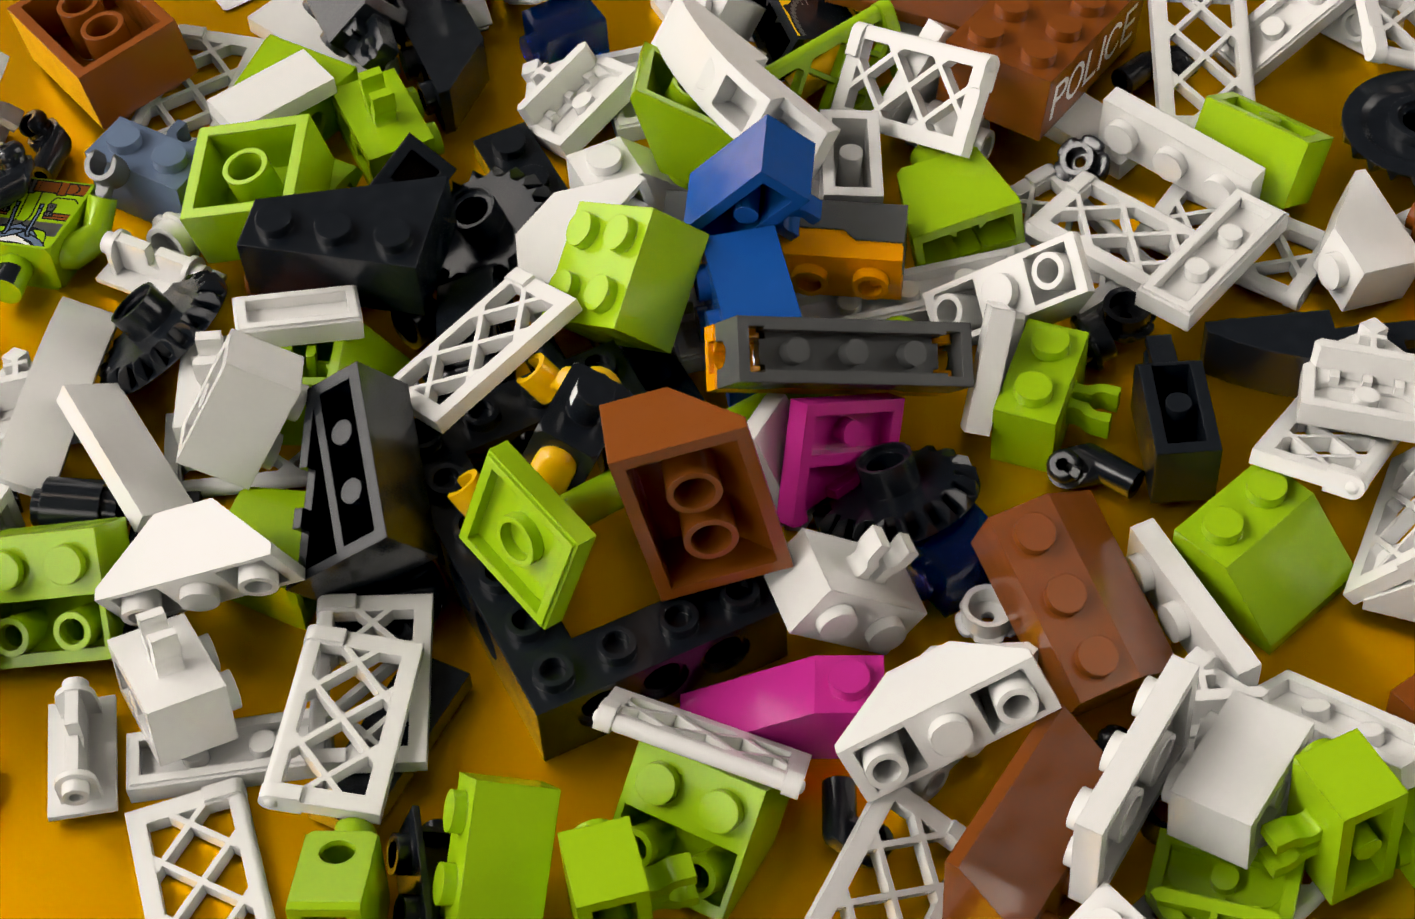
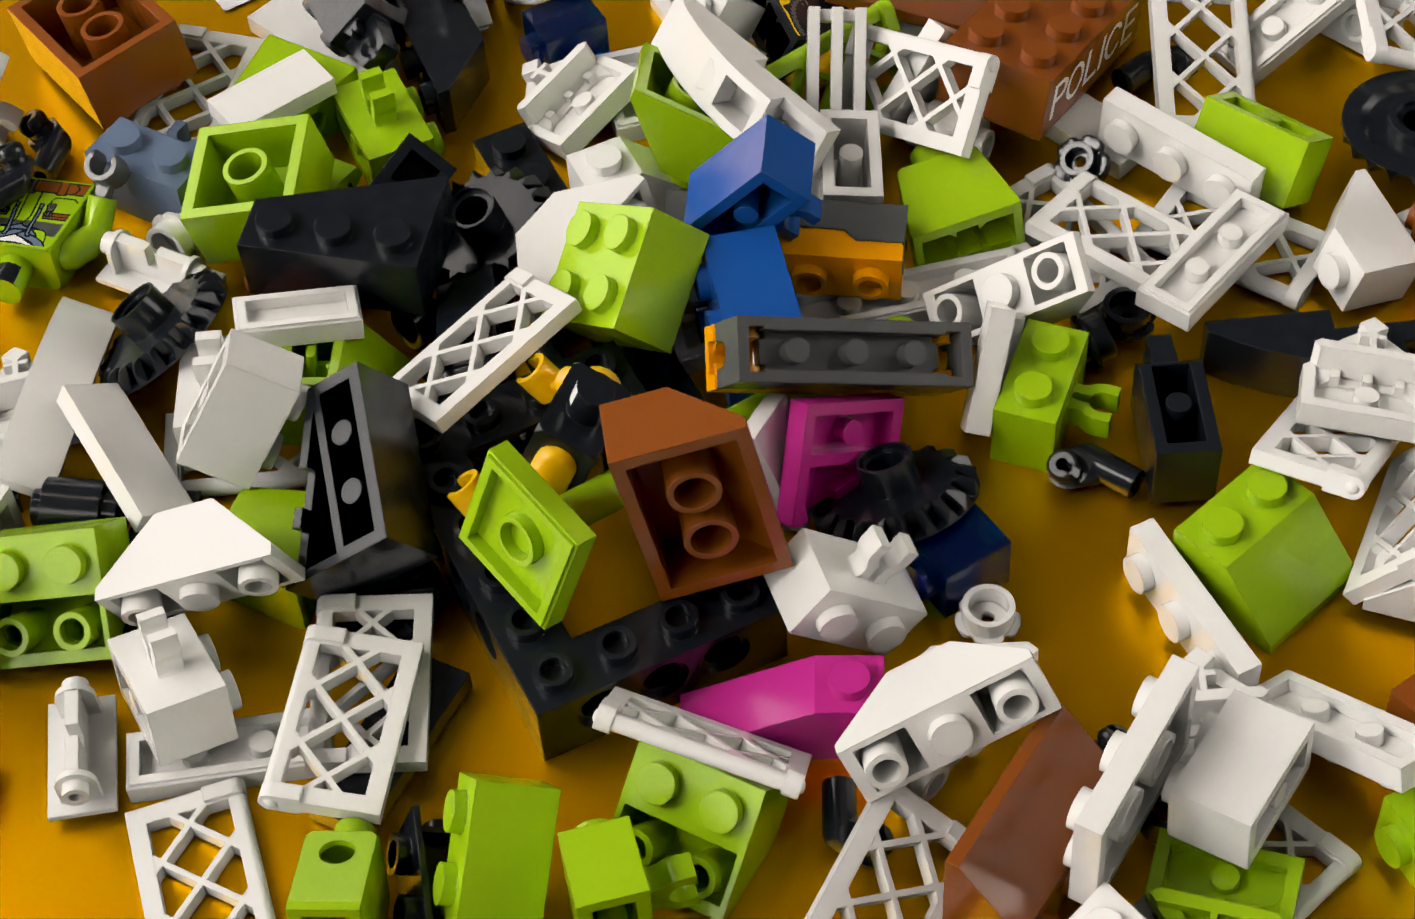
(836, 17): none -> white tile
(1072, 598): dark orange slope -> none
(1339, 818): lime brick -> none

